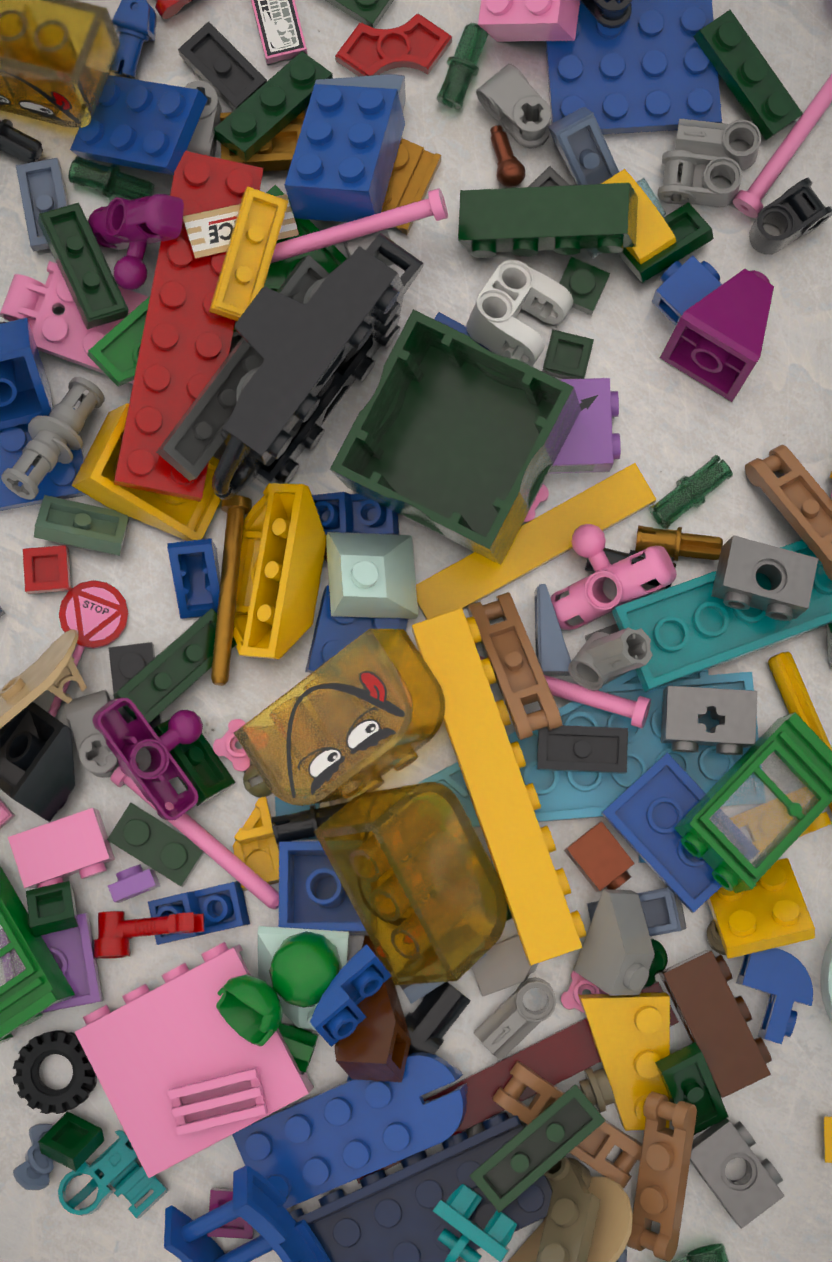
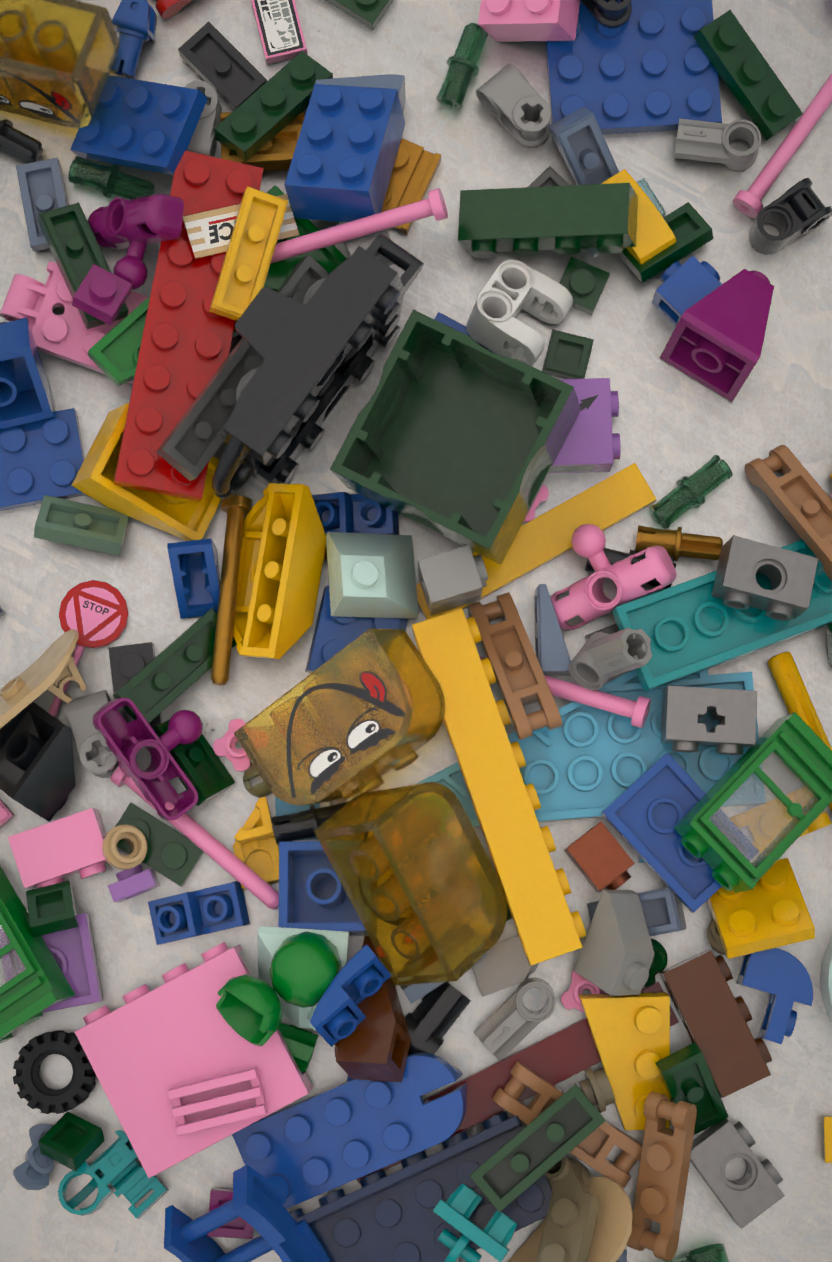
(46, 569): red plate -> none
(53, 438): light grey piece -> none
(102, 294): none -> magenta plate
(115, 931): red brick -> none
(137, 844): none -> tan plate
(411, 45): red tile -> none
(452, 579): none -> light grey brick
(510, 170): copper piece -> none
(583, 749): black plate -> none
(696, 177): light grey piece -> none

